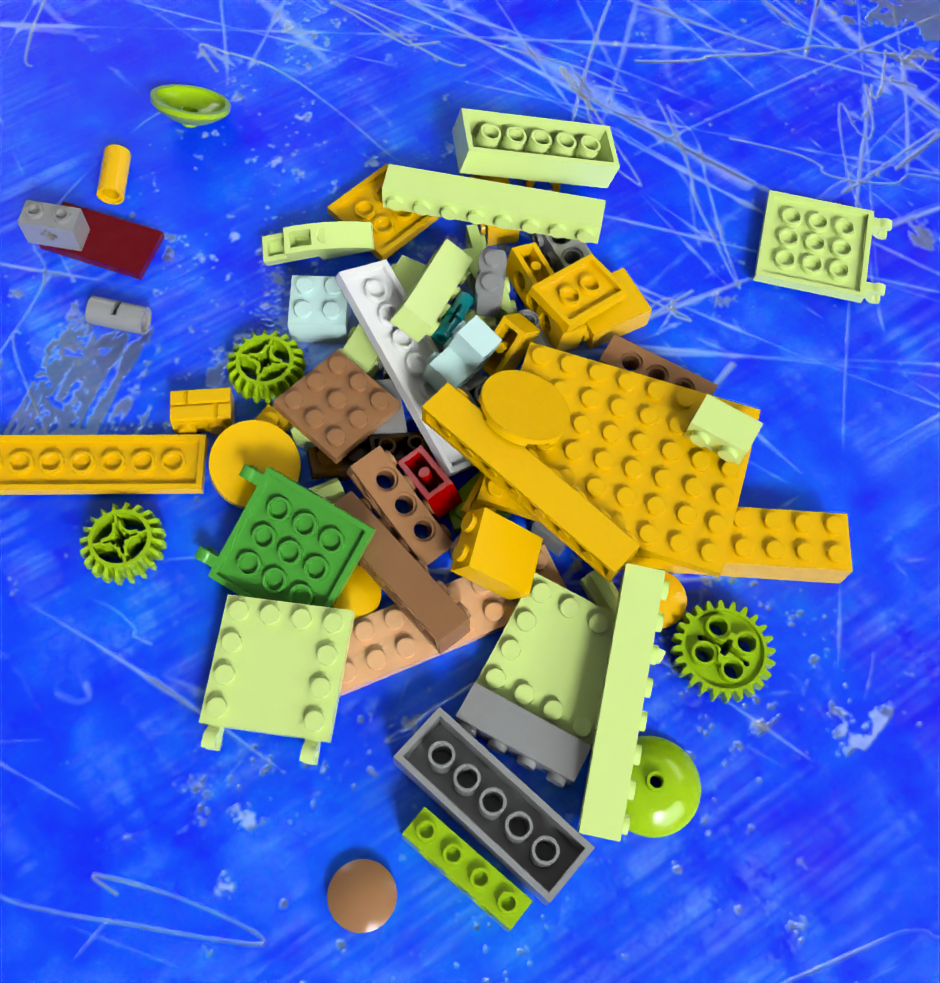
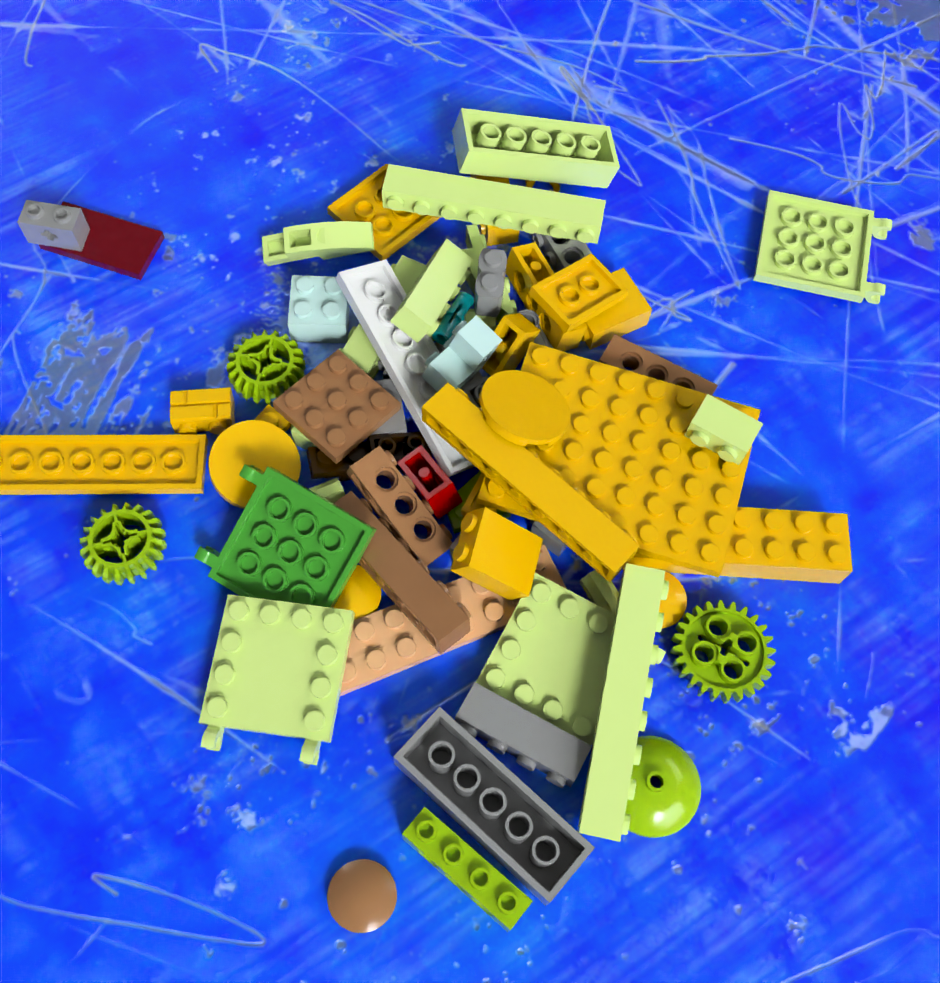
(114, 174): yellow pin -> none
(118, 315): light grey pin -> none
(190, 104): lime dish -> none

